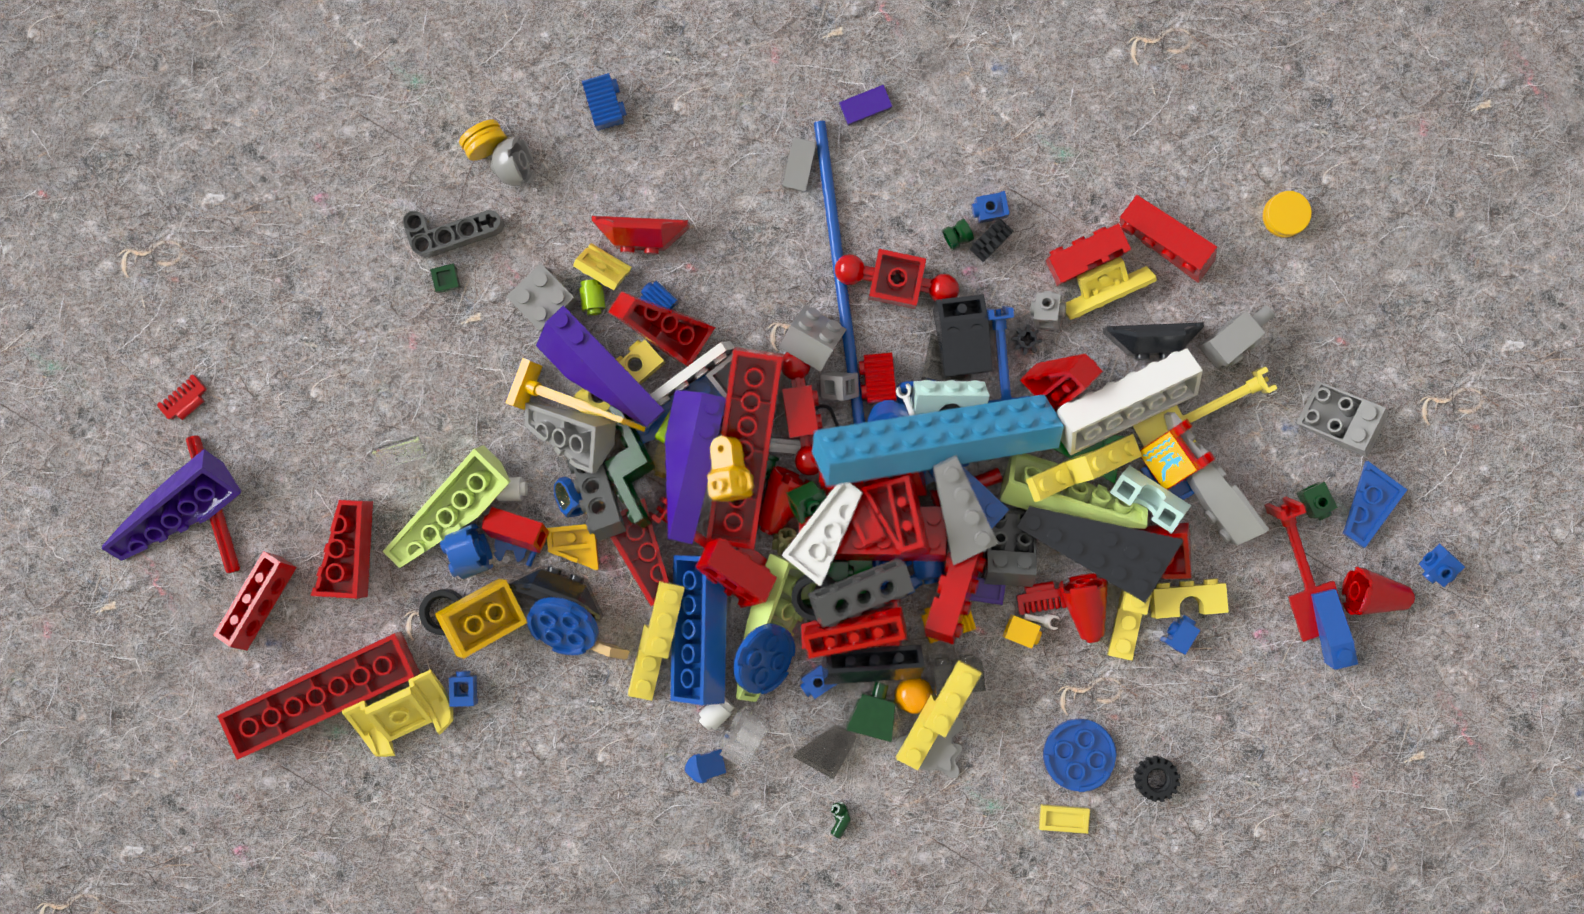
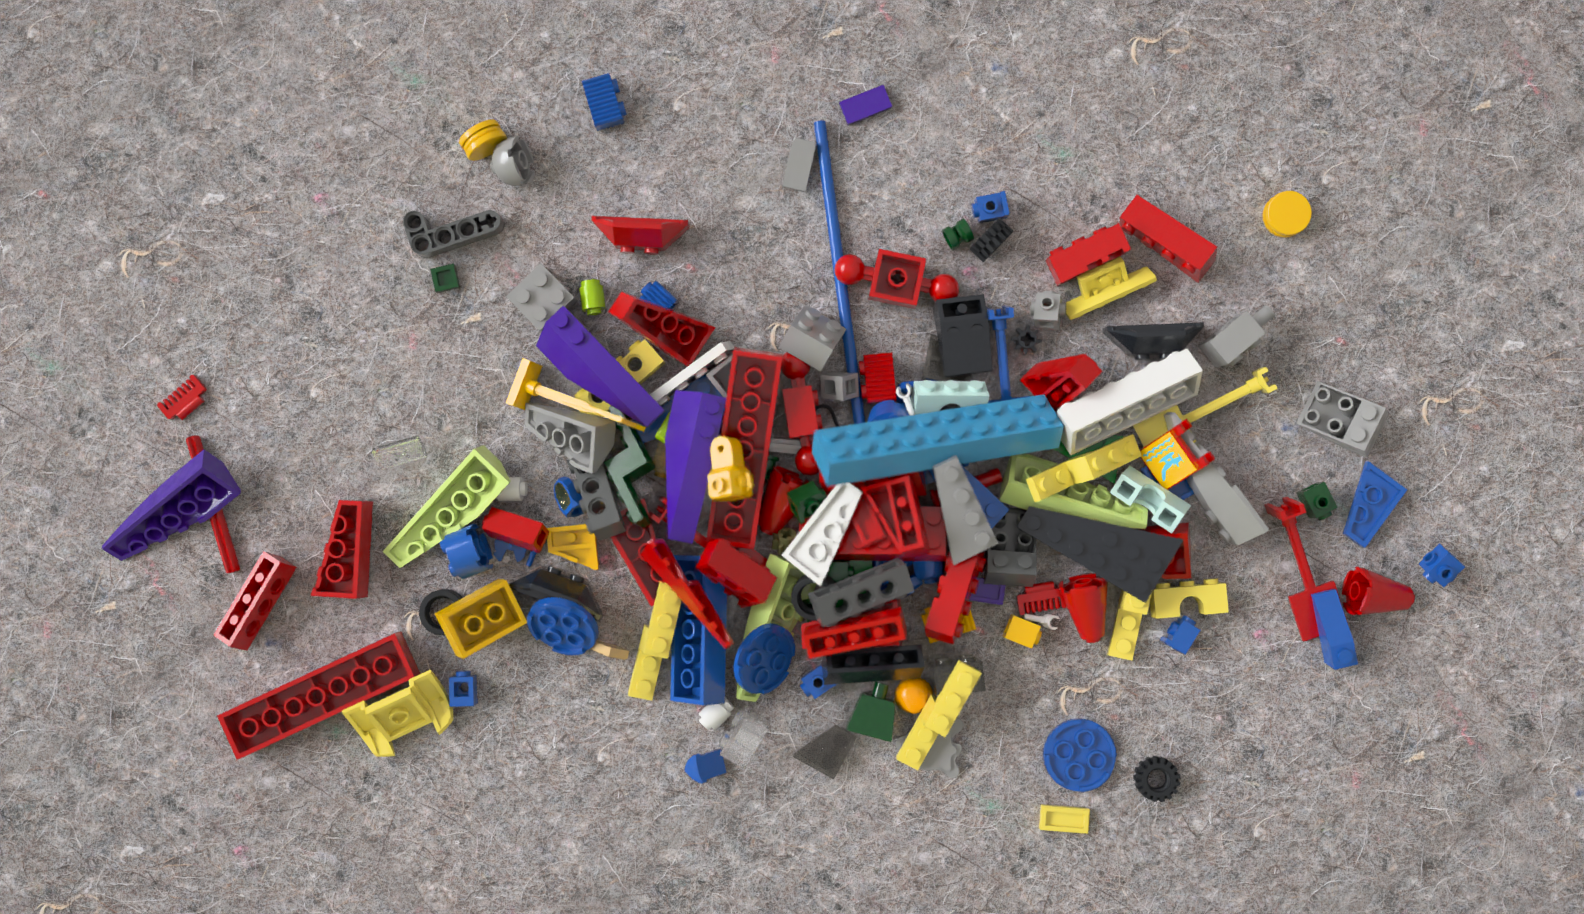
(602, 266): light yellow plate -> none
(690, 592): none -> red wedge
(842, 819): dark green arm -> none

